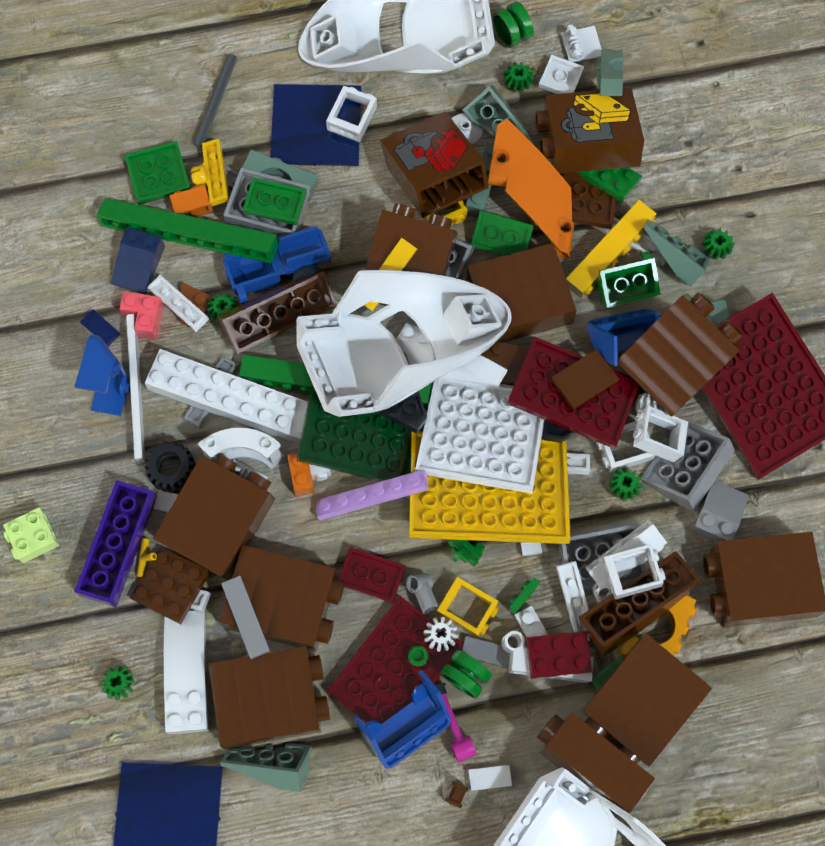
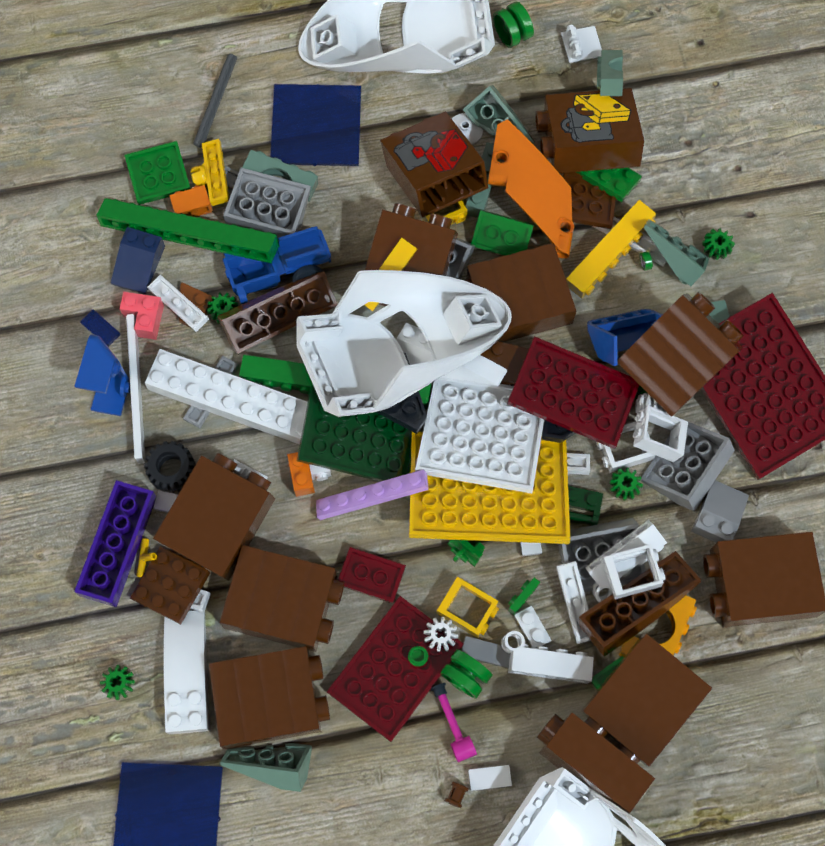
(30, 535): yellowish green brick -> none
(243, 443): white fence -> none
(245, 617): light grey tile -> none
(274, 201): green plate -> none
(345, 128): white window -> none
(409, 727): blue windscreen -> none
(422, 586): light grey piece -> none
(518, 77): green gear -> none
(558, 655): dark red plate -> none
(561, 76): white plate -> none
(584, 379): reddish brown tile -> none
(587, 501): none -> dark green plate
(628, 283): green slope -> none

